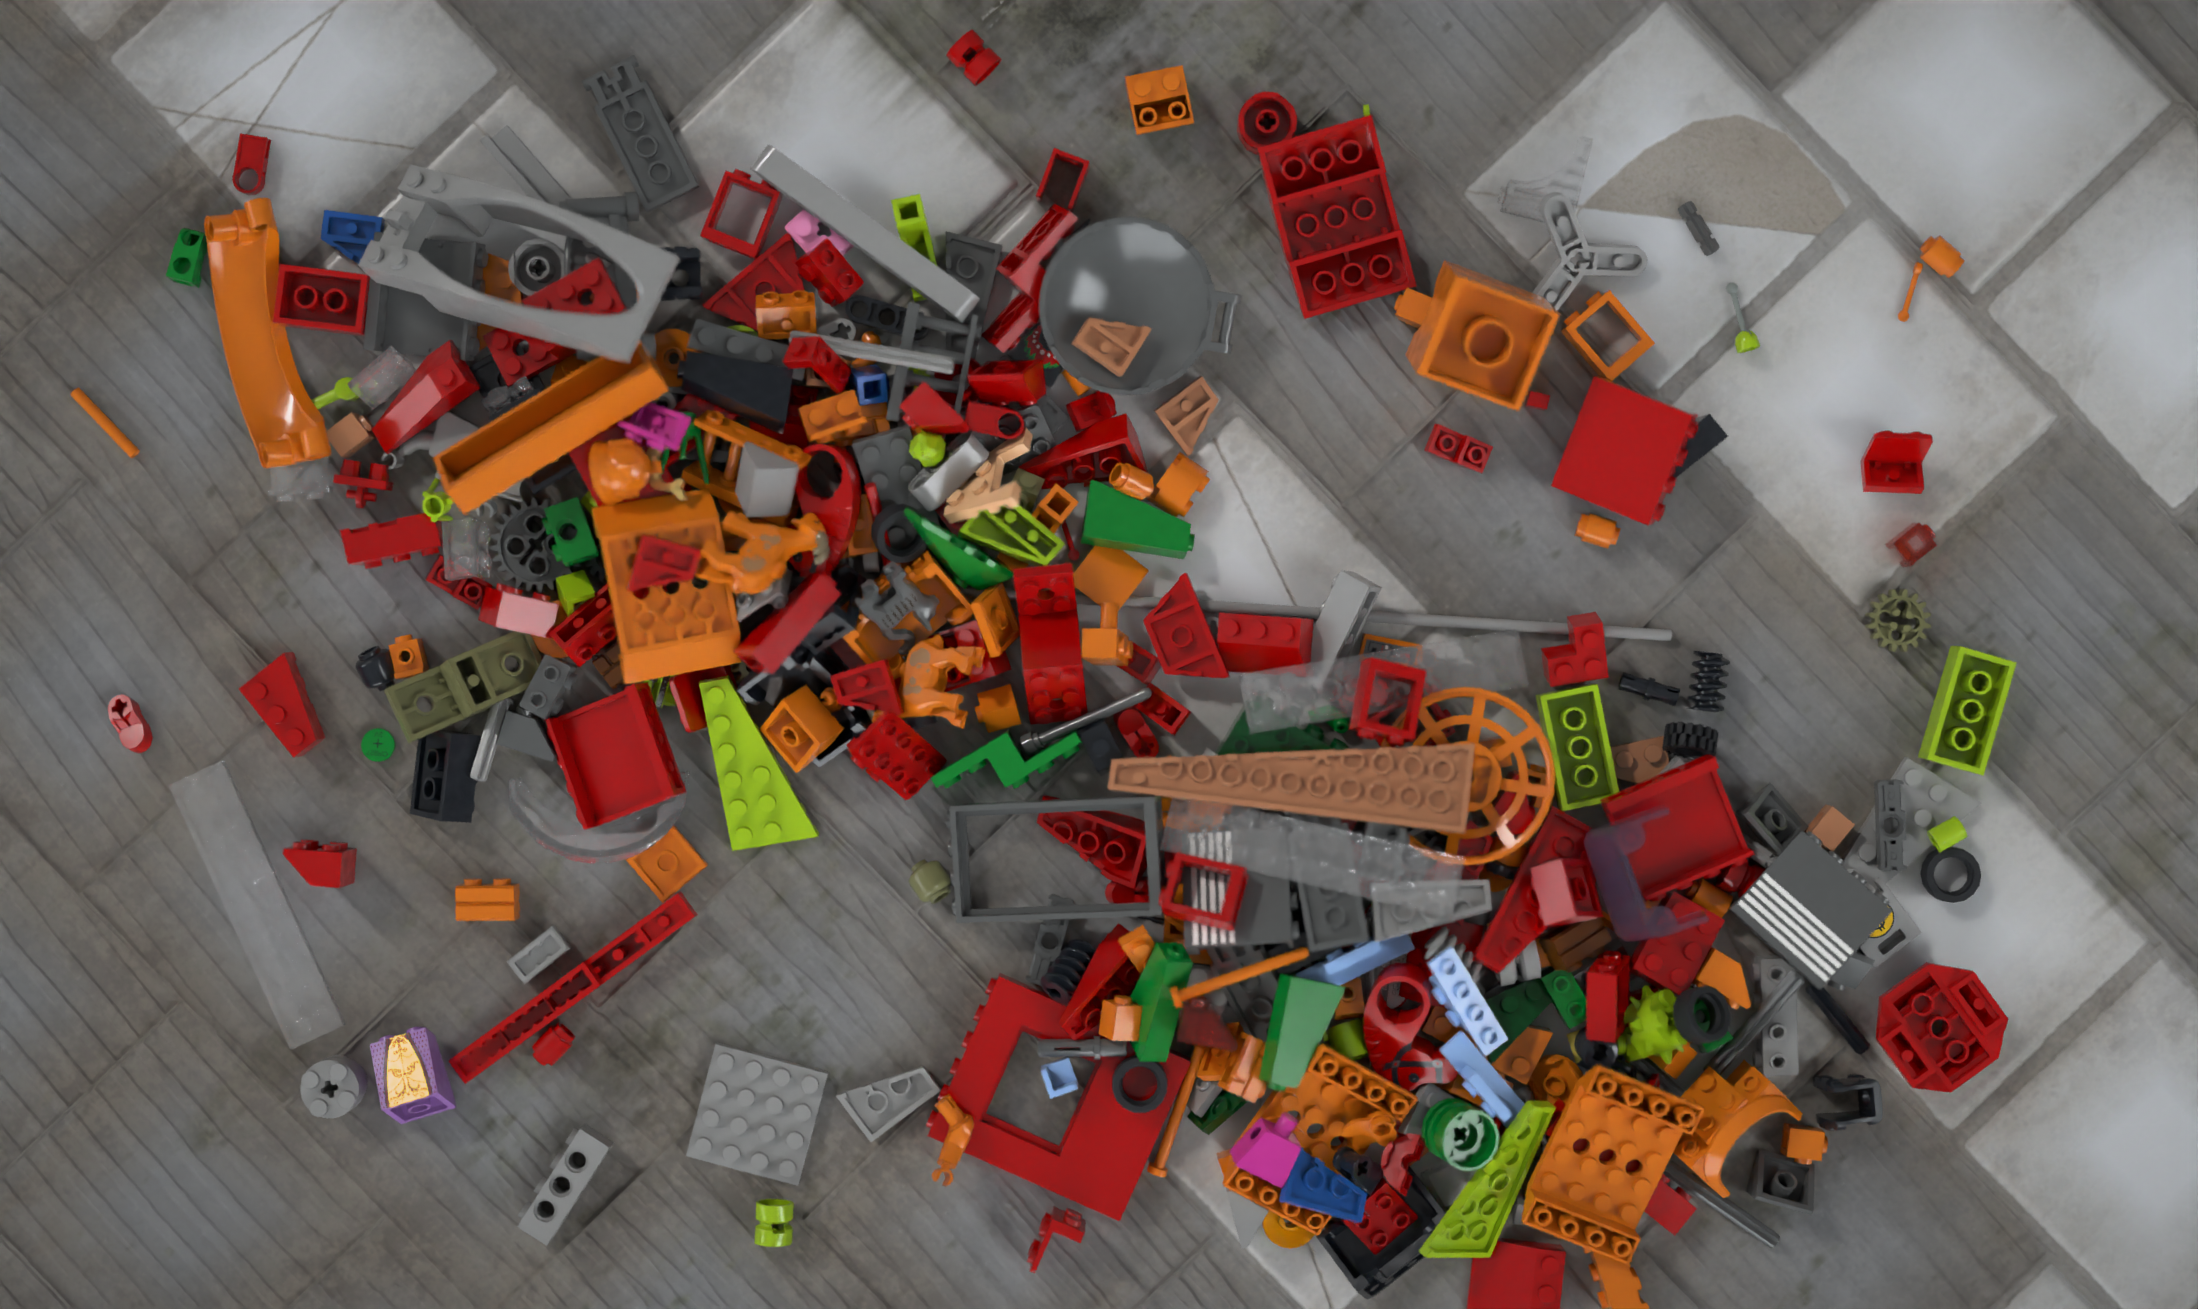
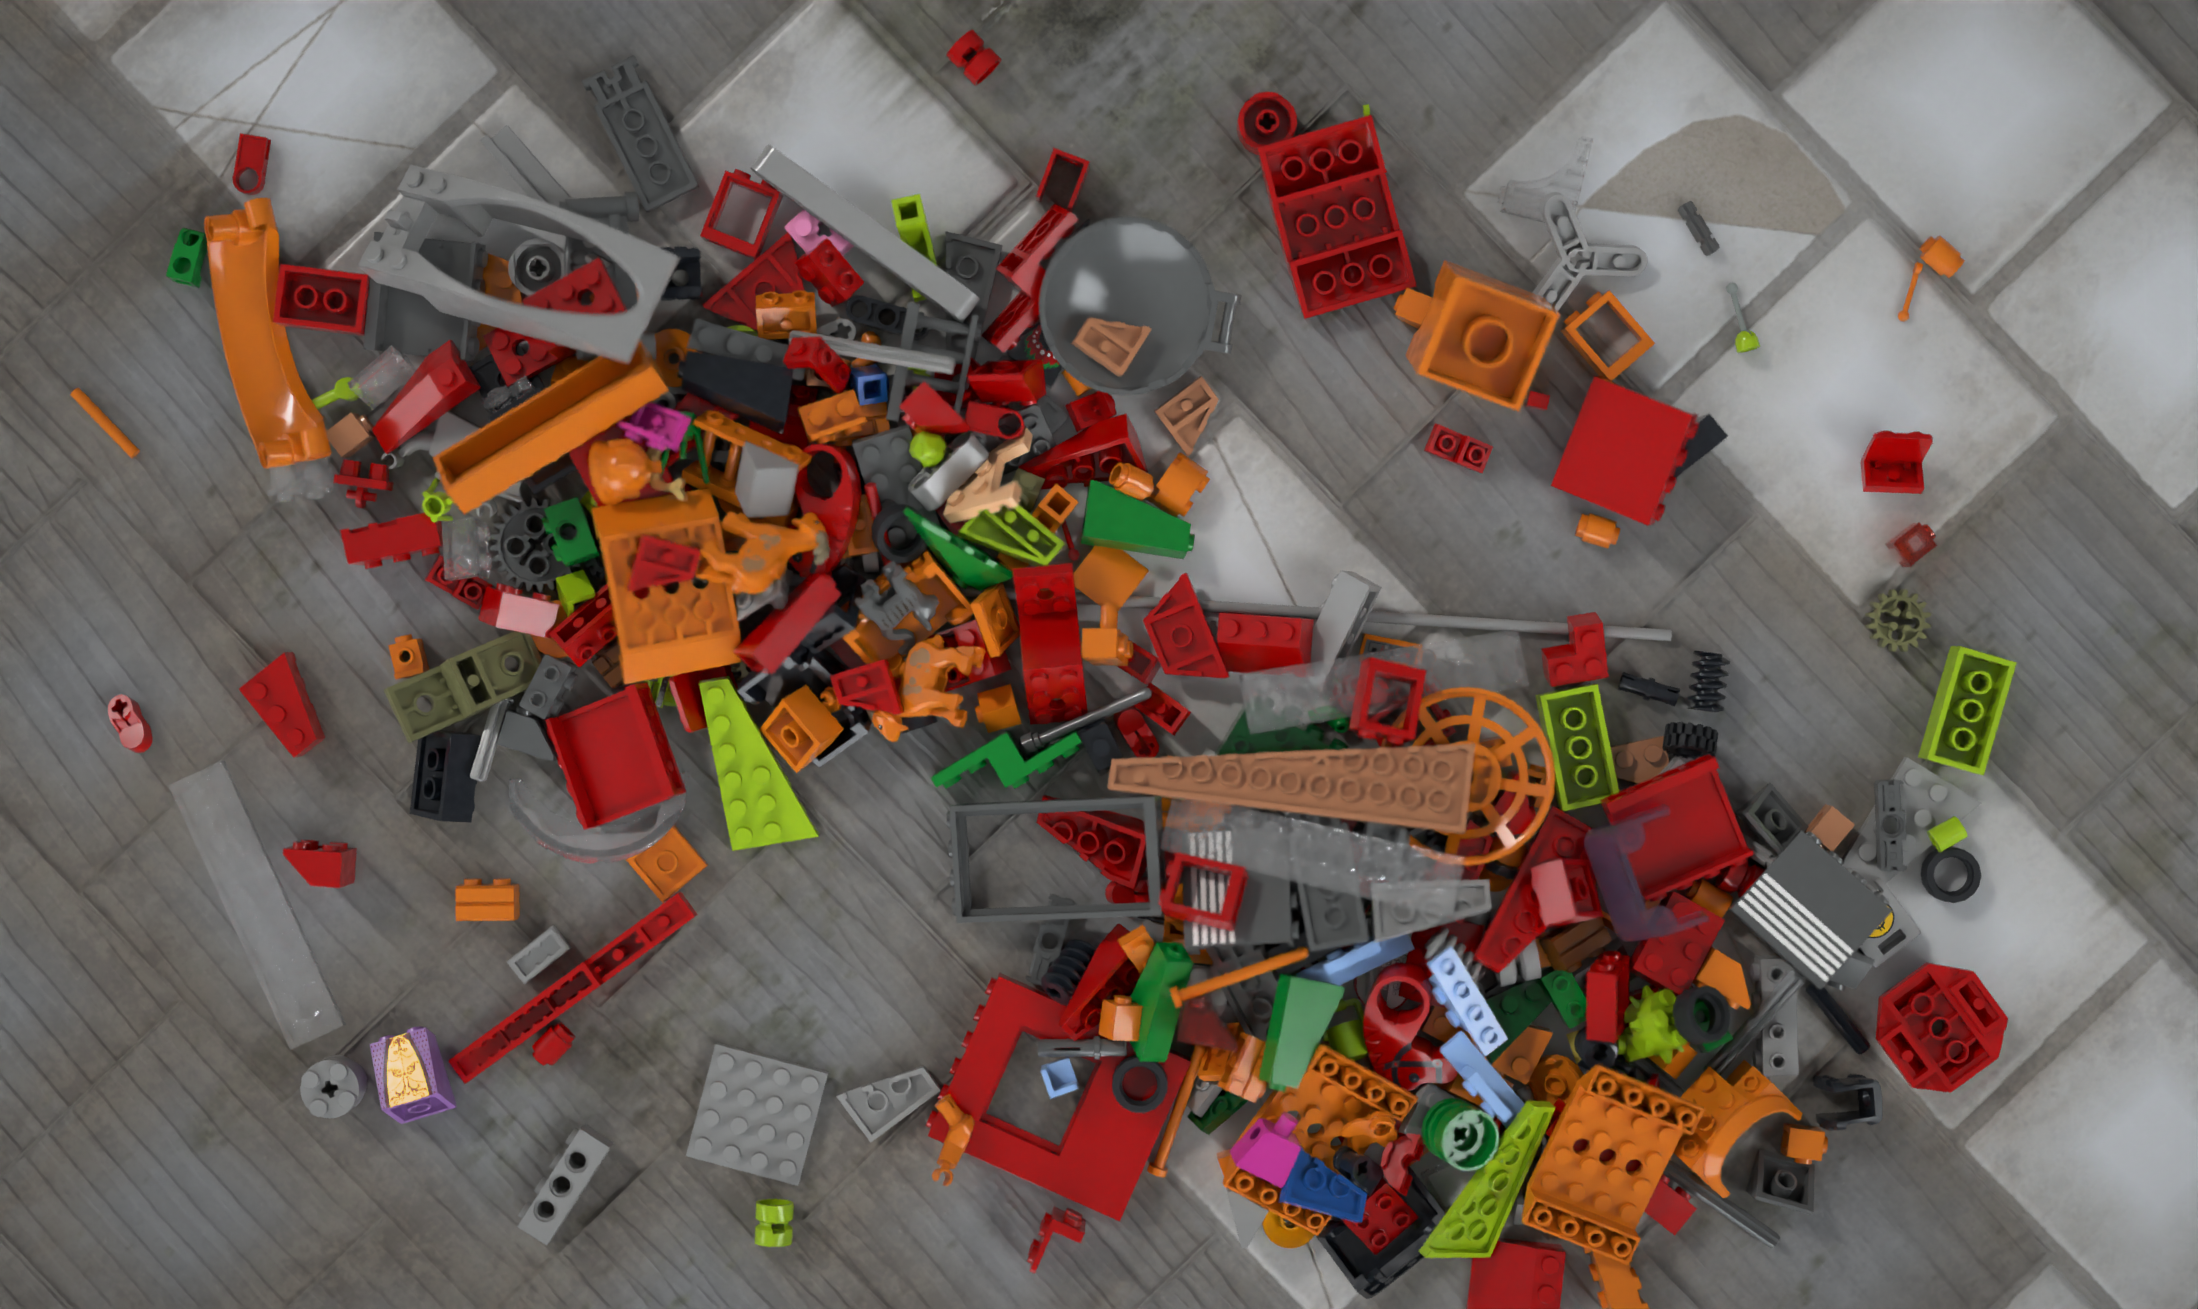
(350, 232): blue wing -> none
(376, 668): black head -> none
(378, 744): green piece -> none
(896, 755): red bracket -> none
(930, 881): olive head -> none
(1159, 100): orange slope -> none
(1352, 1001): orange brick -> none

